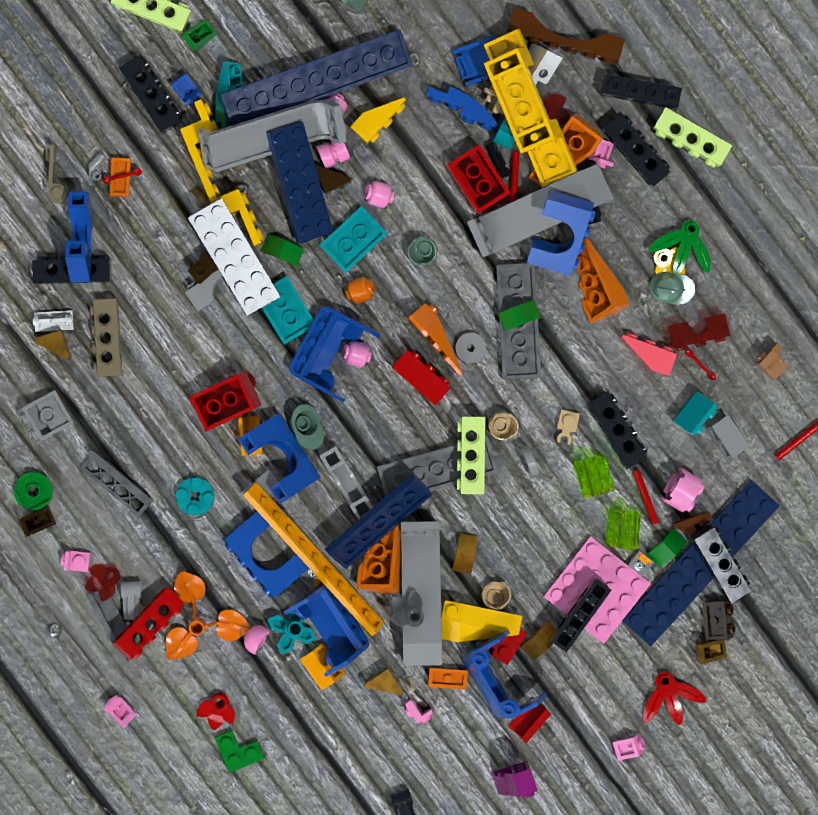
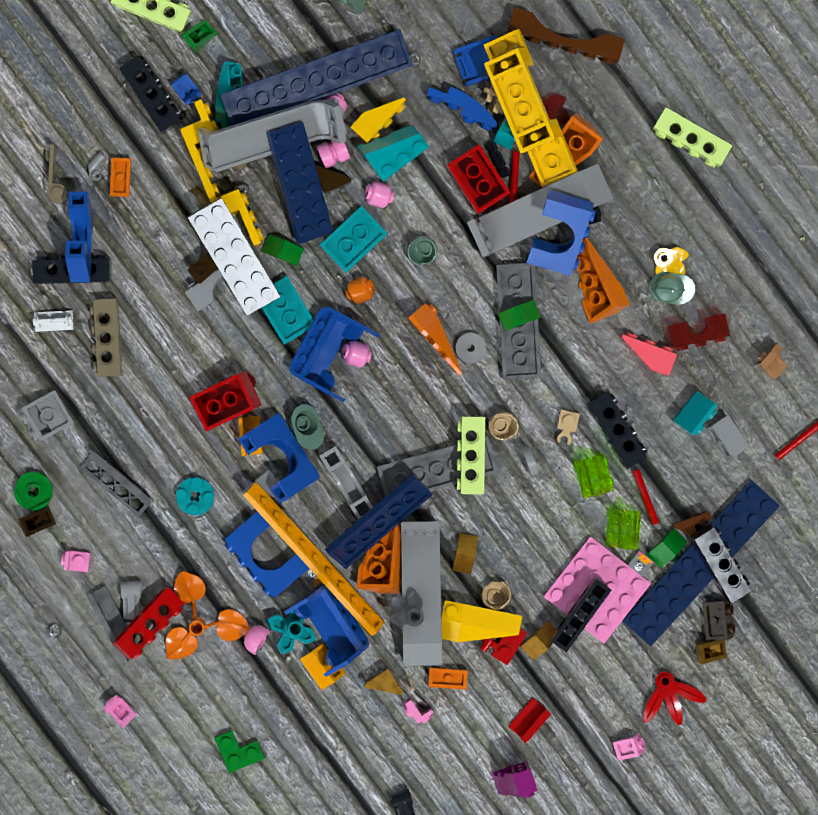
(56, 343): pearl gold slope -> none
(100, 582): clear red plate -> none
(137, 172): red hinge -> none
(216, 713): red plate -> none
(393, 151): none -> teal wedge
(421, 376): red brick -> none
(477, 663): blue windscreen -> none
(544, 63): white torso -> none
(602, 154): bright pink bracket -> none
(625, 147): black brick -> none
(641, 91): black brick -> none
(682, 490): bright pink brick -> none
(686, 240): green plant -> none
(689, 353): red hinge -> none

